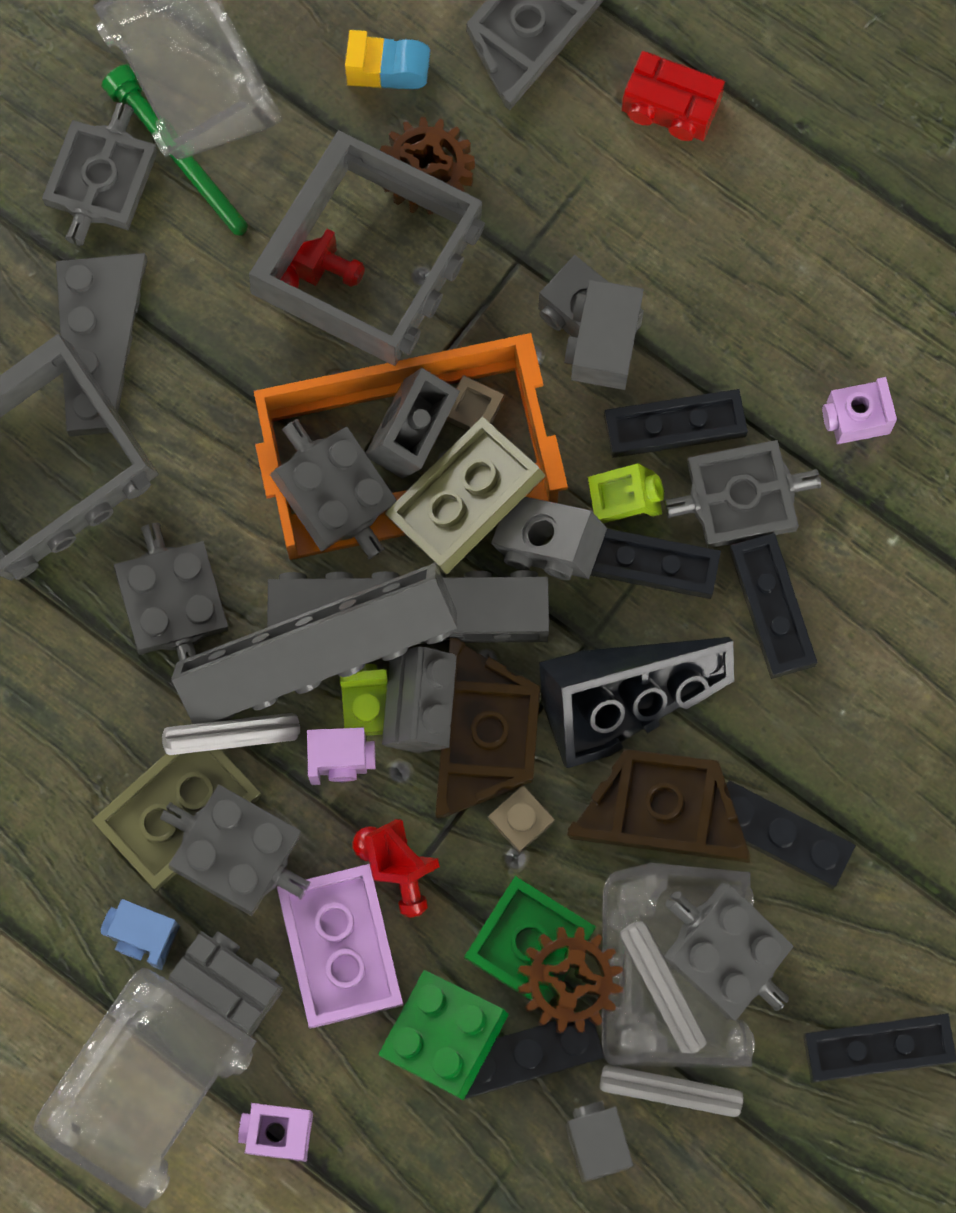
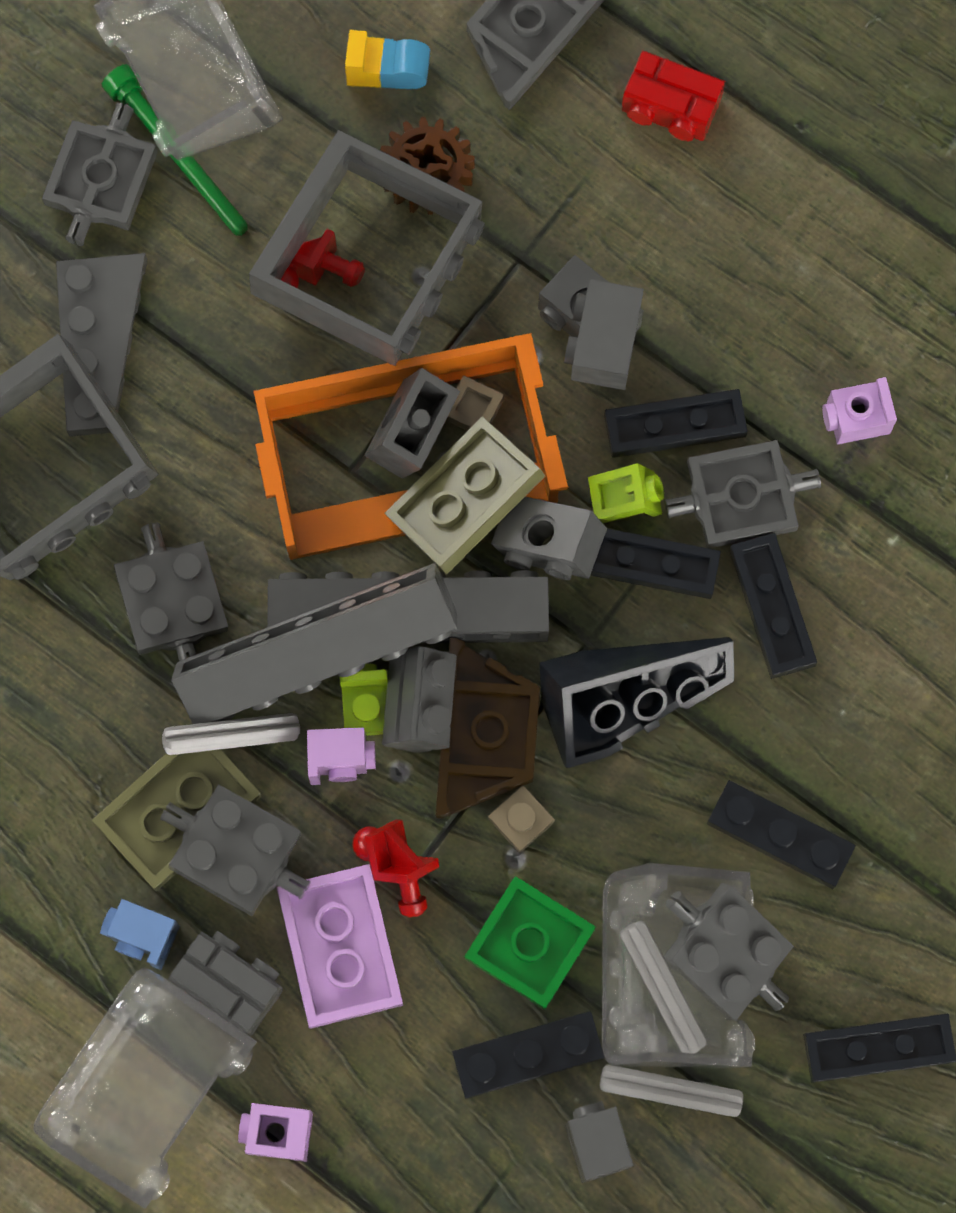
(333, 488): dark grey plate -> none
(443, 1034): green plate -> none
(575, 959): reddish brown gear -> none
(664, 807): dark brown wing -> none

